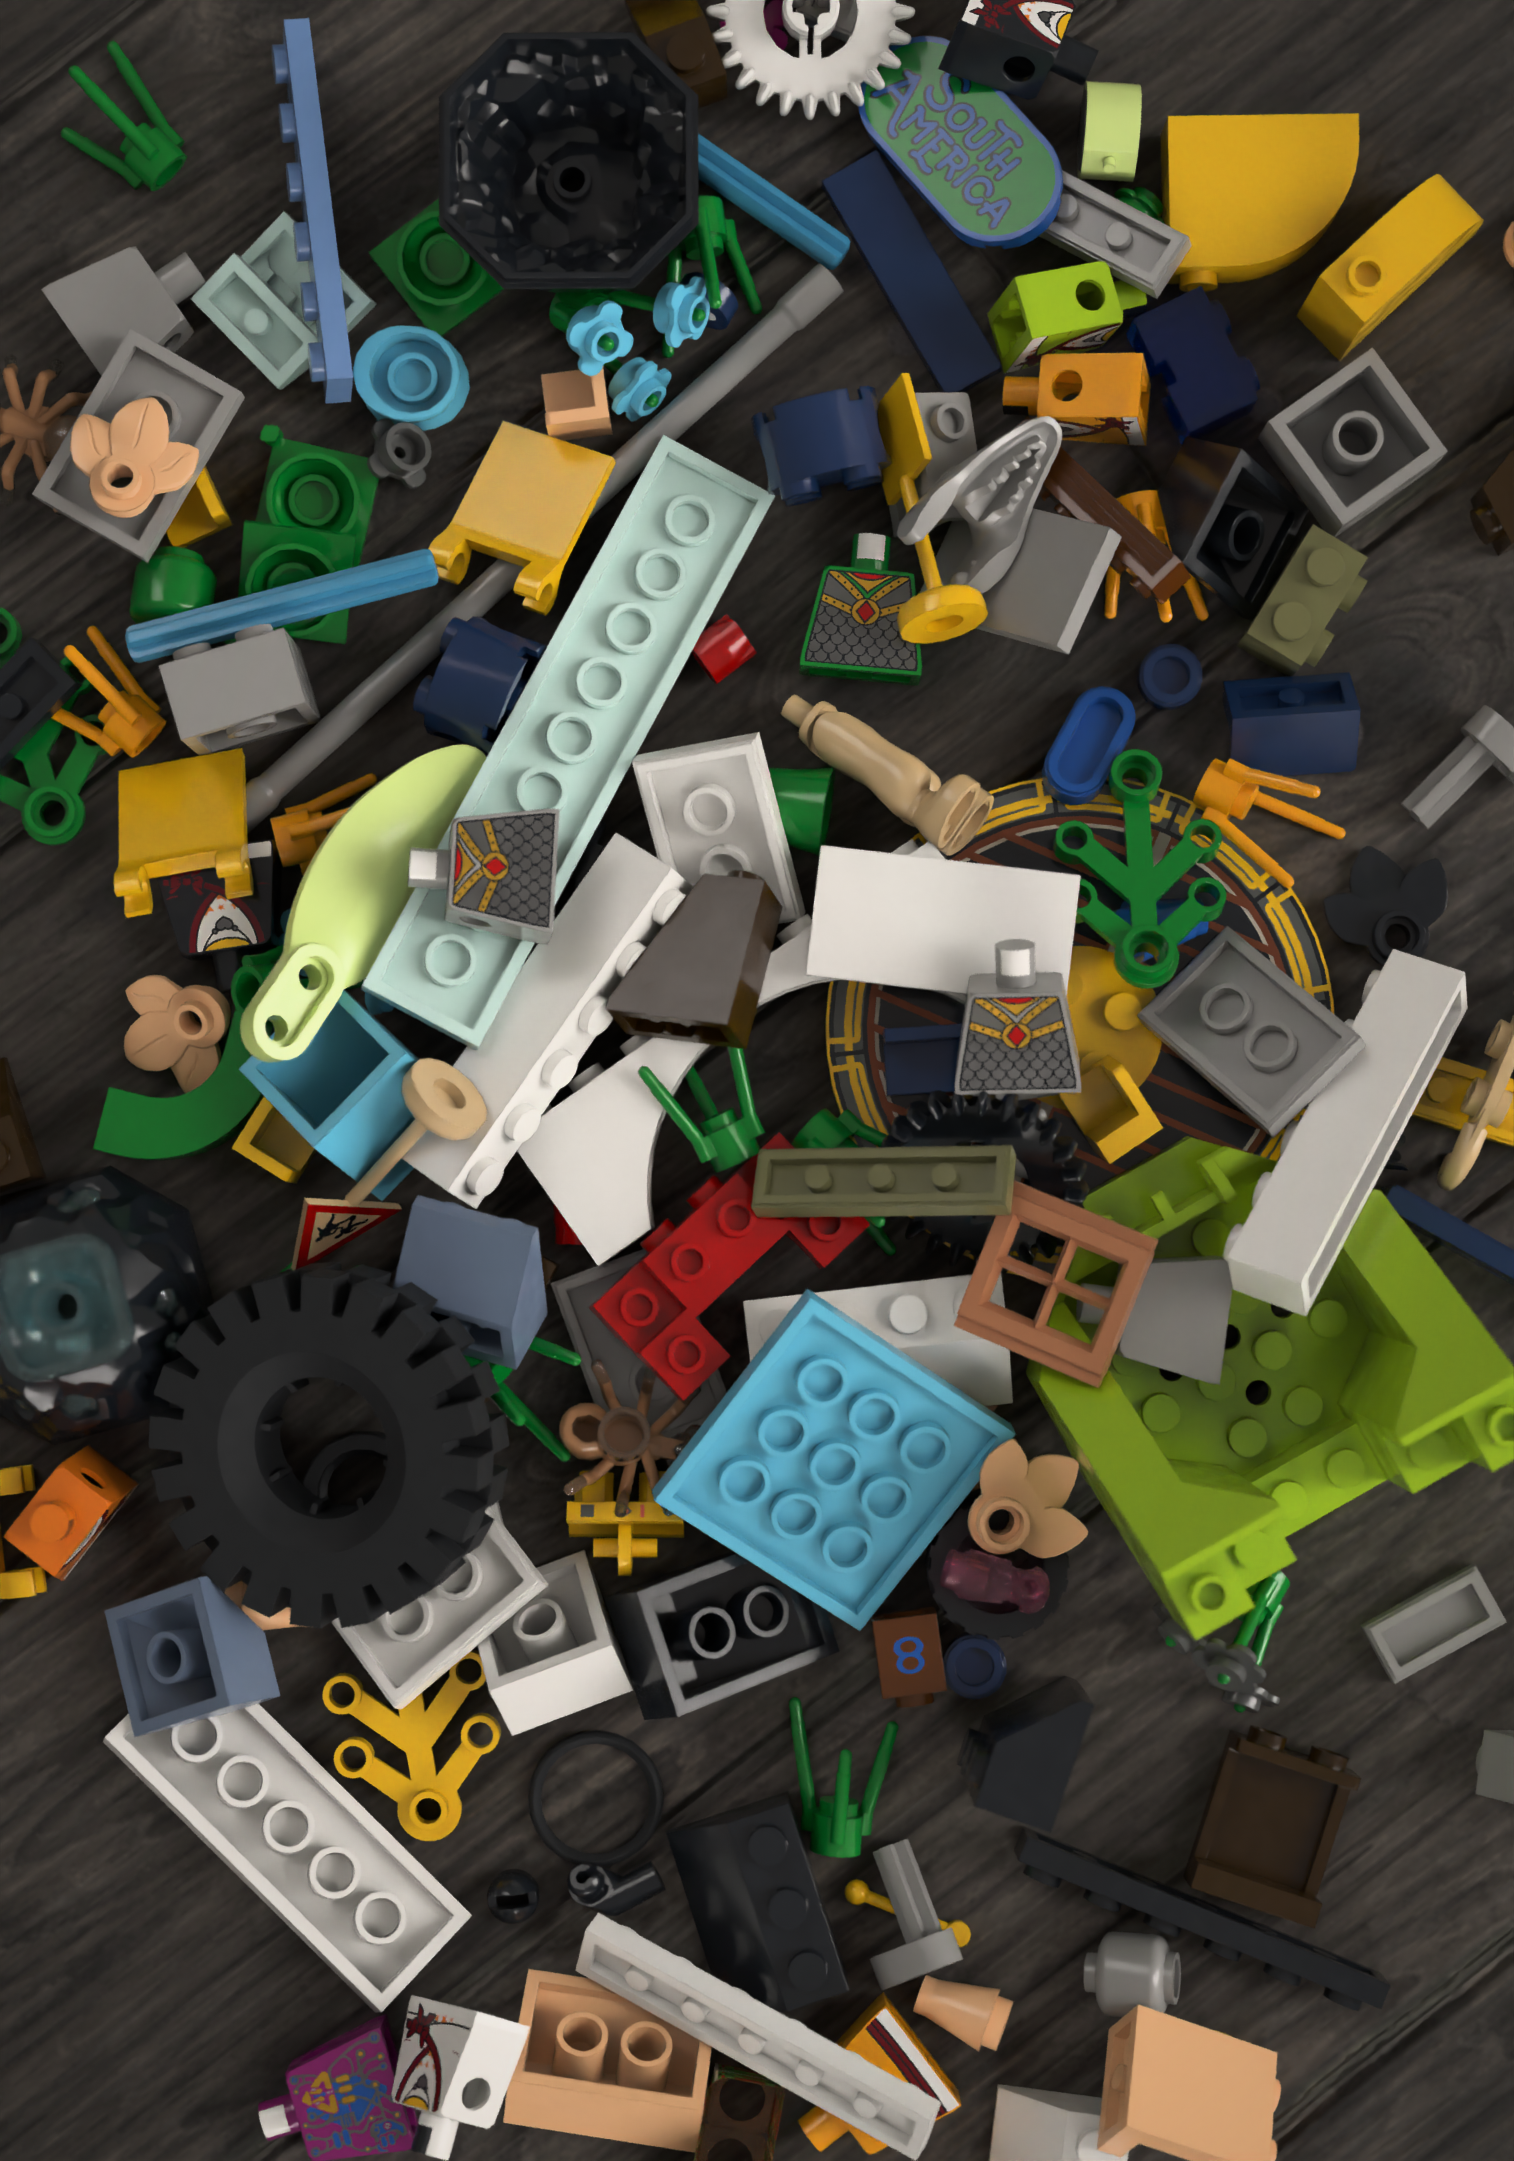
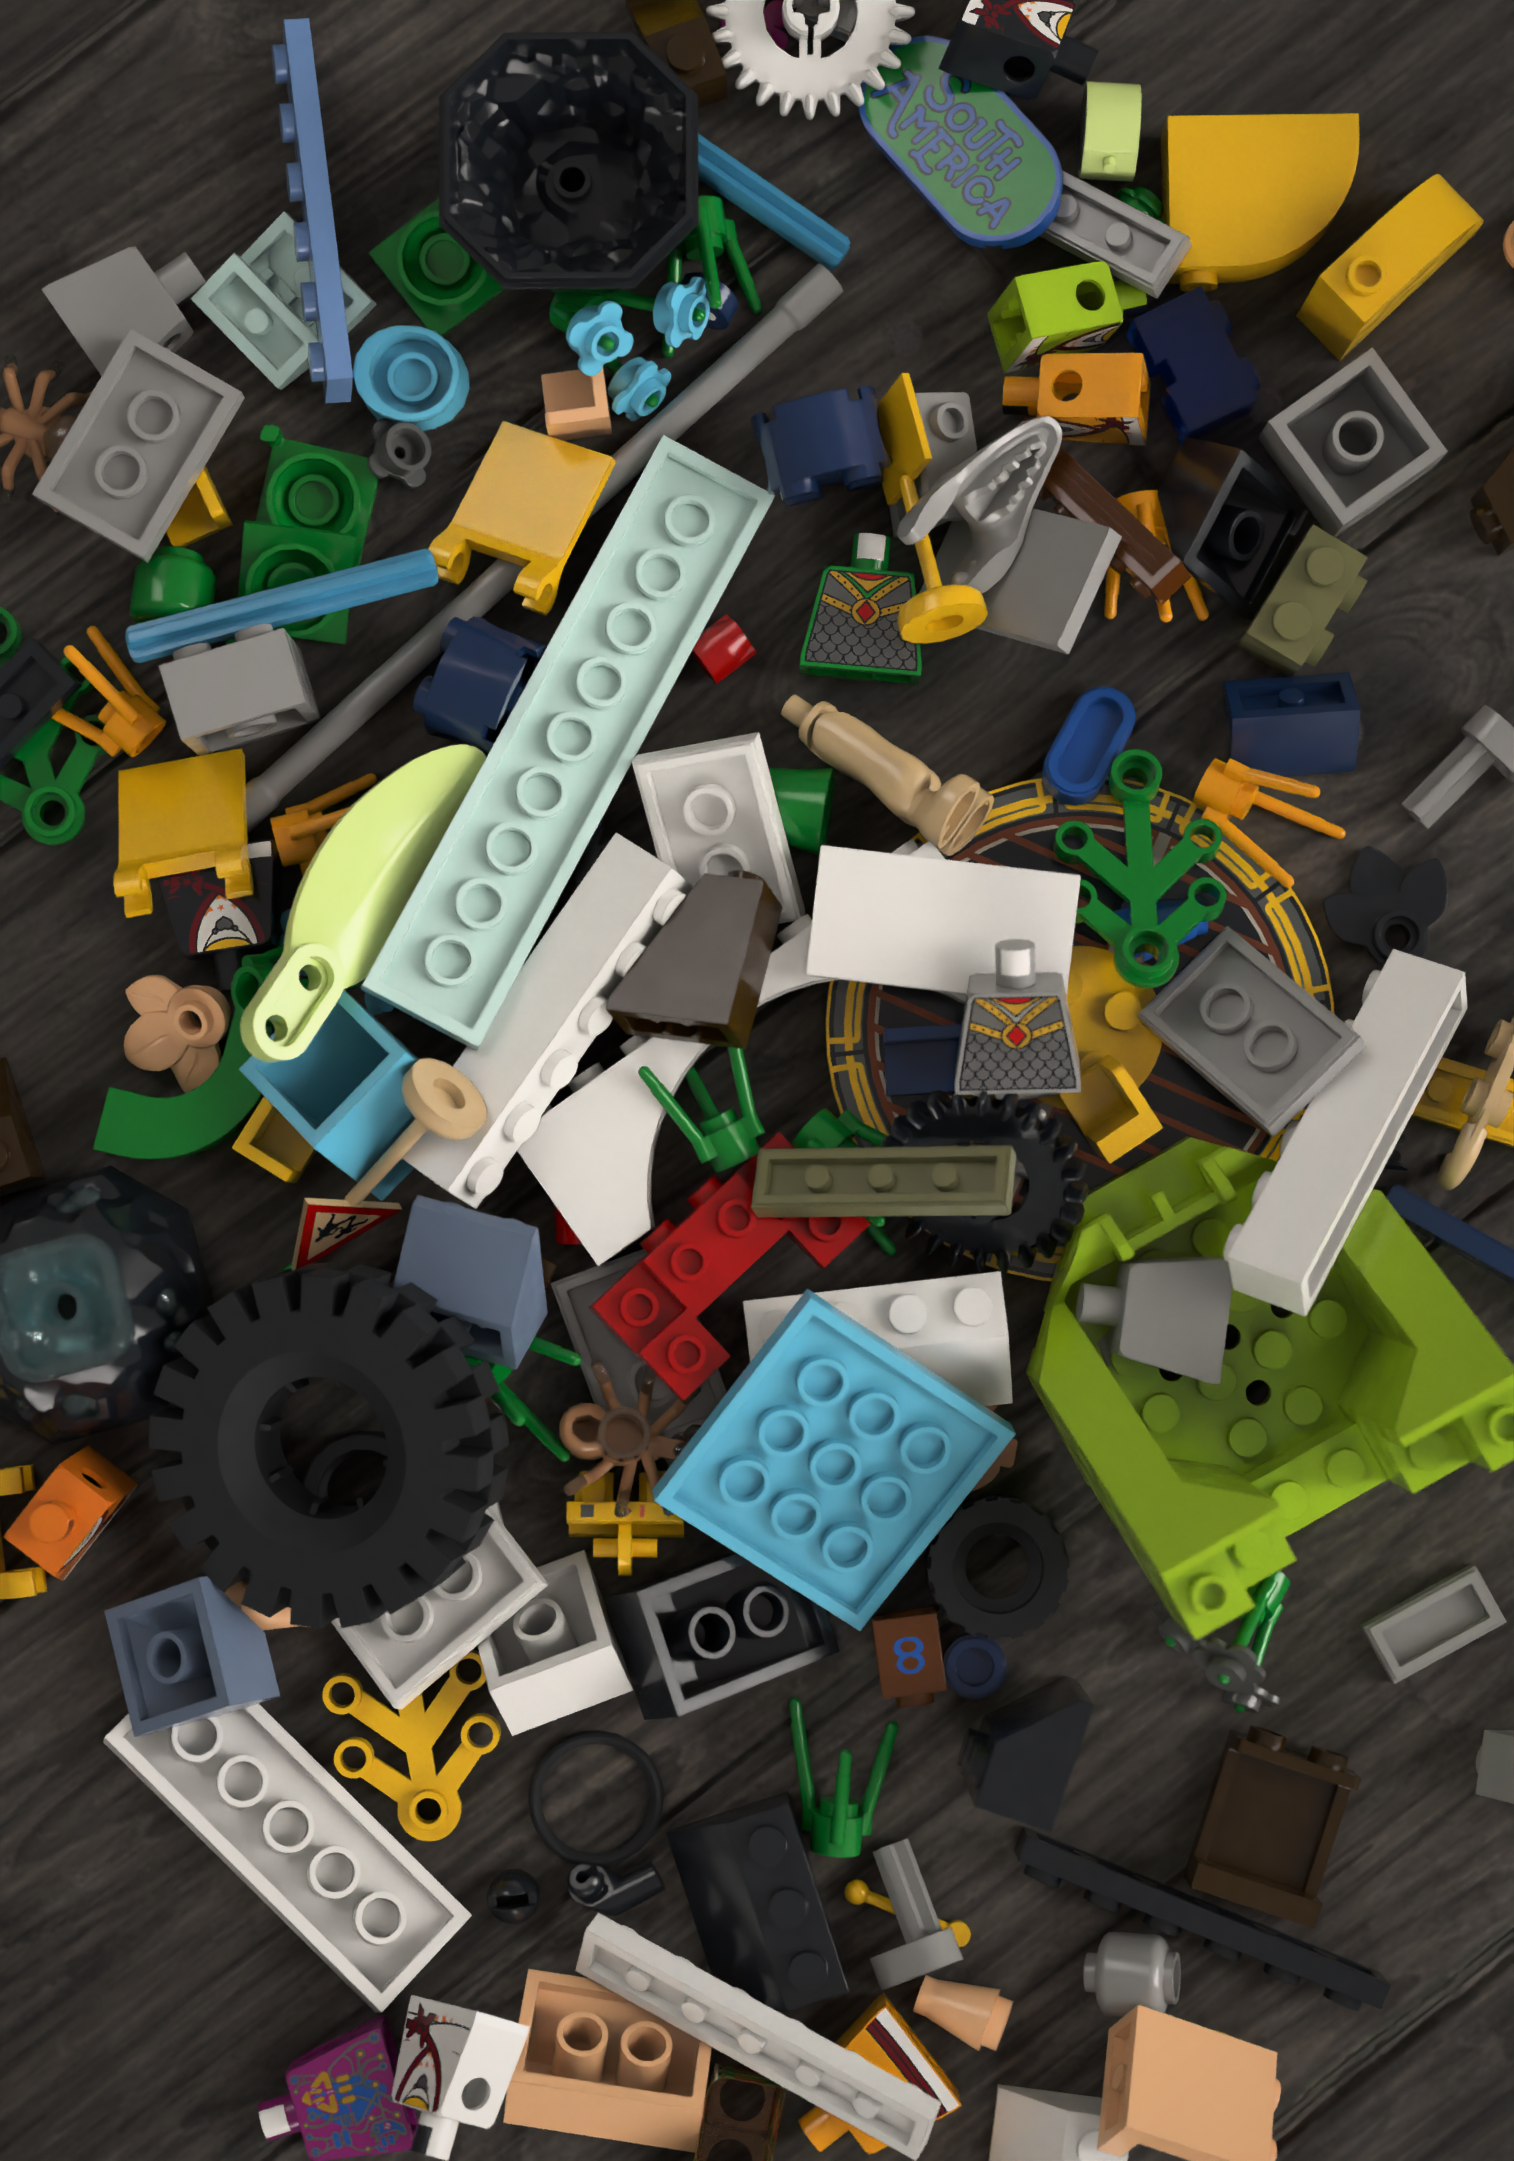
(131, 447): light nougat plate -> none
(150, 153): green plant -> none
(496, 872): torso -> none
(911, 275): dark blue tile -> none
(994, 1580): clear pink arm -> none
(1033, 1337): nougat piece -> none
(1034, 1499): light nougat plate -> none
(1169, 677): dark blue tile -> none

